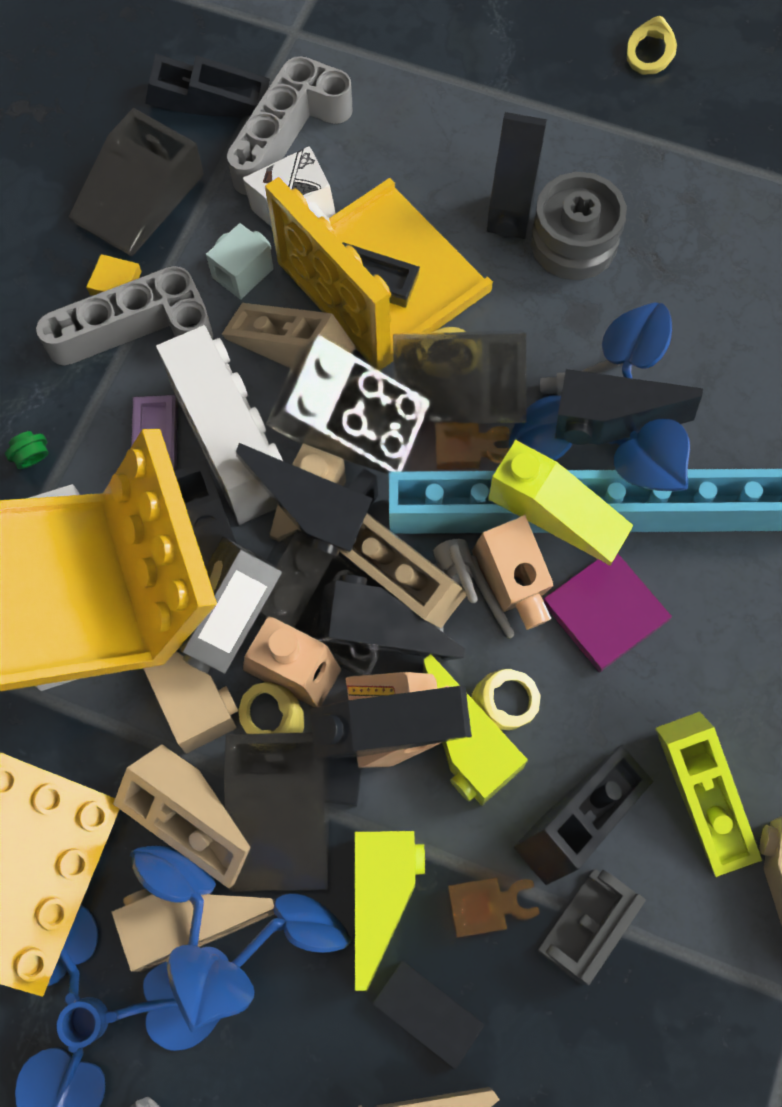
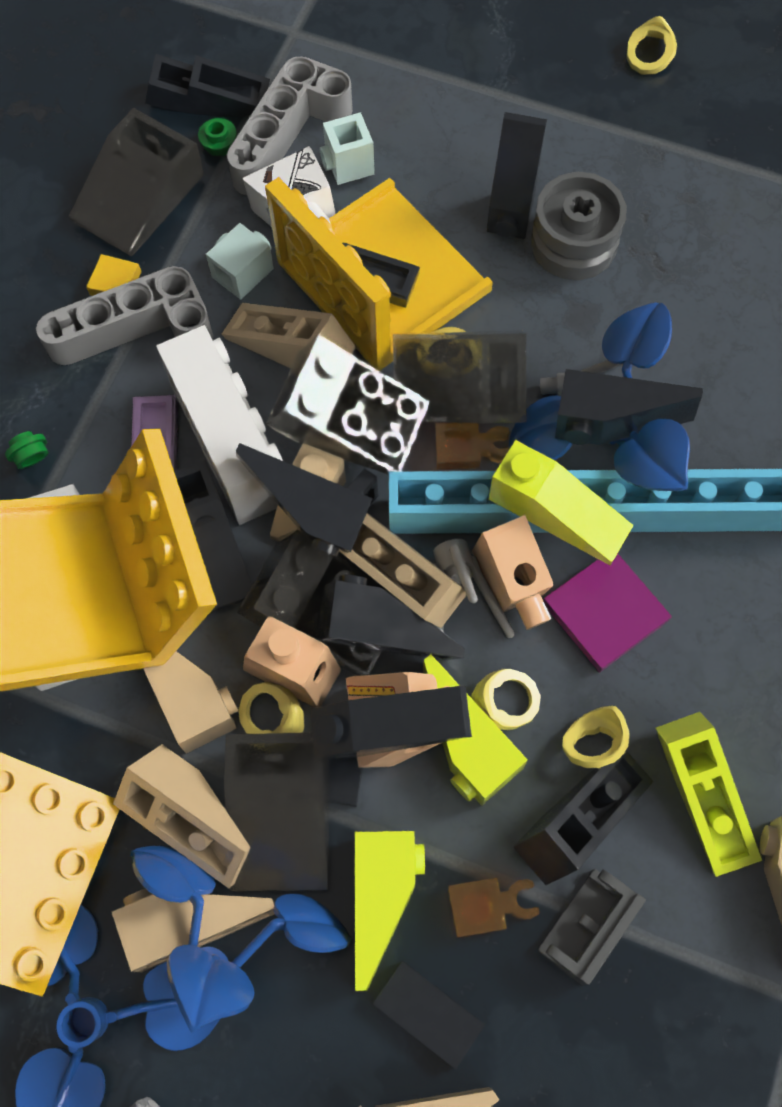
(217, 136): none -> green plate
(241, 588): brick -> none
(347, 148): none -> light aqua brick
(605, 720): none -> light yellow piece

